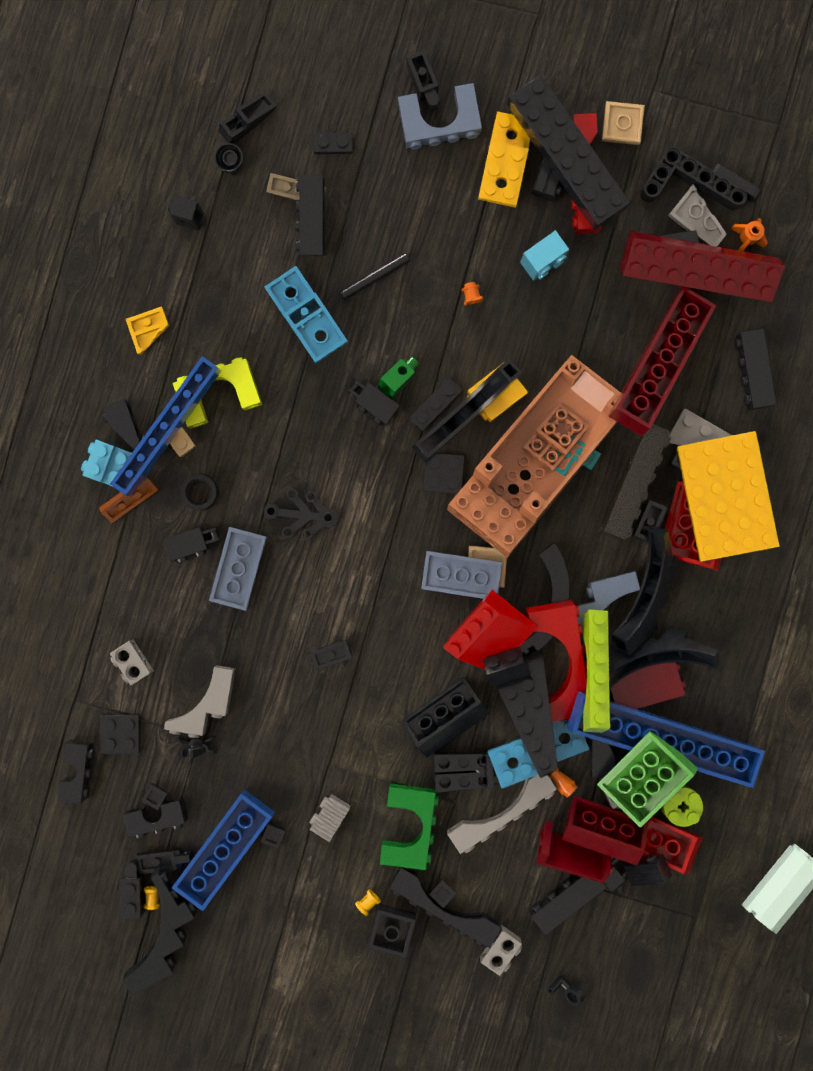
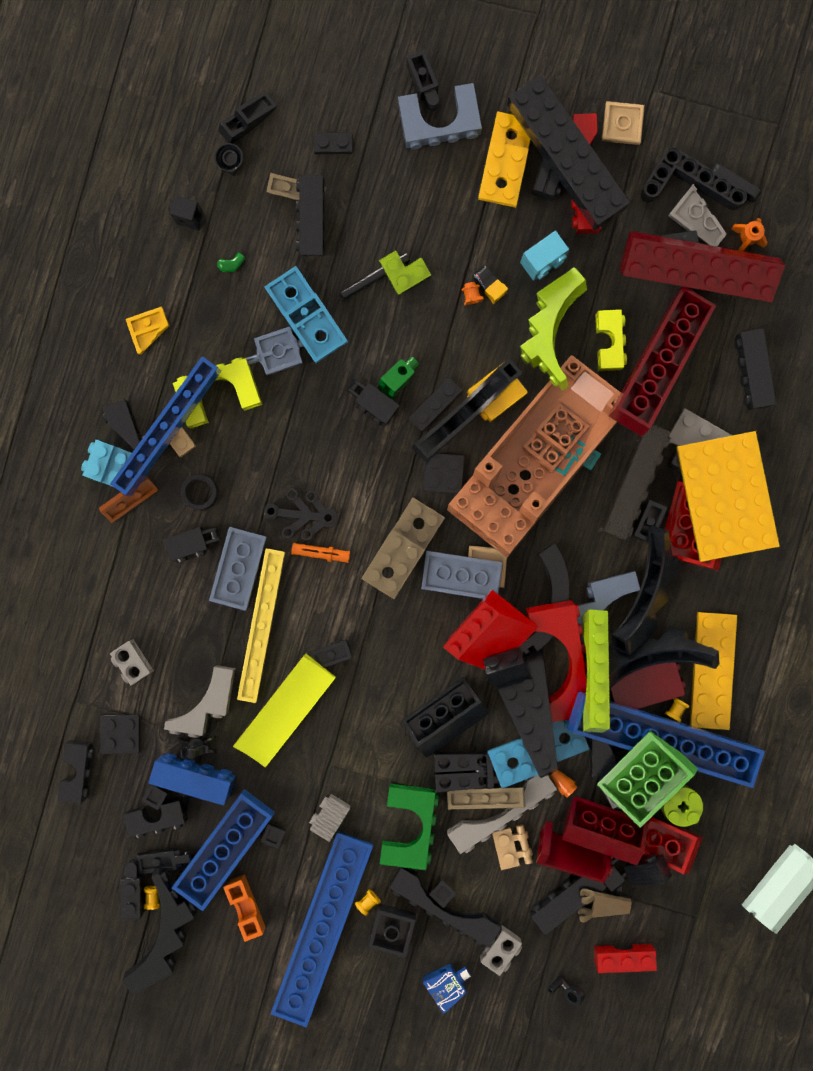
(192, 778): none -> blue brick
(231, 265): none -> green arm
(249, 916): none -> orange arch
(261, 625): none -> light yellow plate
(277, 351): none -> sand blue plate
(285, 710): none -> neon yellow arch
(298, 549): none -> orange pin
(322, 929): none -> blue plate
(401, 276): none -> lime plate
(403, 548): none -> dark tan bracket
(446, 985): none -> blue torso
(486, 798): none -> dark tan plate
(489, 284): none -> leg
(506, 848): none -> tan plate
(553, 303): none -> lime arch
(603, 905): none -> dark tan flag
(611, 323): none -> neon yellow arch
(612, 960): none -> red arch
(677, 709): none -> yellow bush
(710, 686): none -> yellow plate

